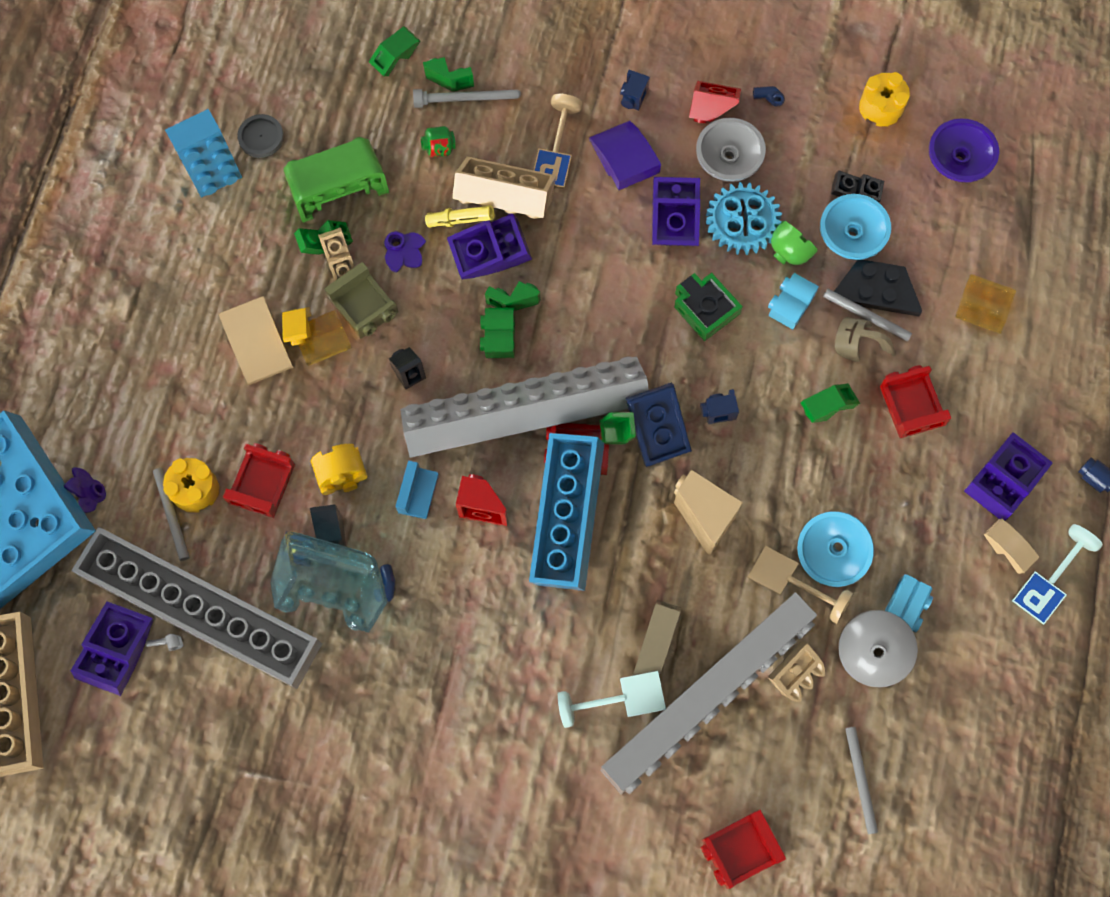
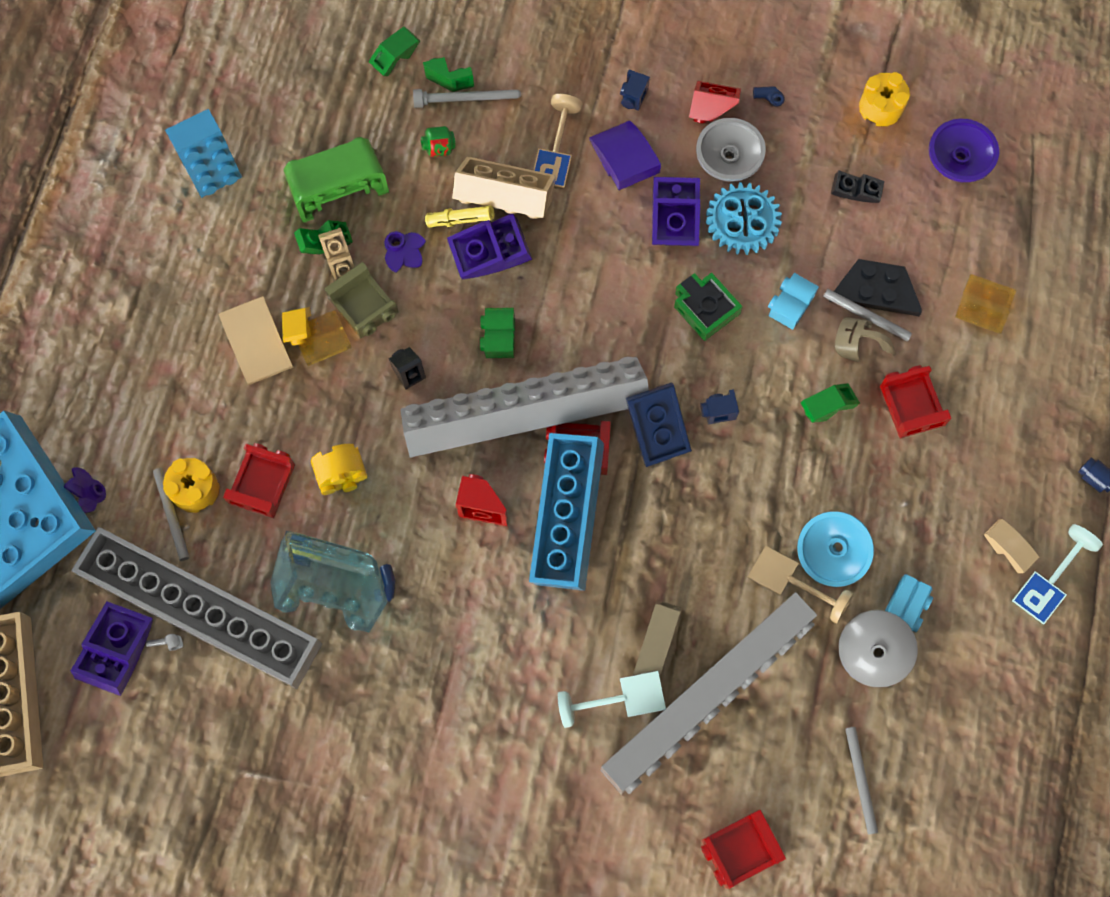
(260, 136): dark grey piece -> none
(328, 524): black slope -> none
(416, 491): dark azure panel -> none
(522, 297): green slope -> none
(618, 428): green panel -> none
(705, 508): tan slope -> none
(791, 245): bright green cylinder -> none
(796, 671): tan plate -> none
(857, 215): medium azure dish -> none
(1008, 477): dark purple slope -> none

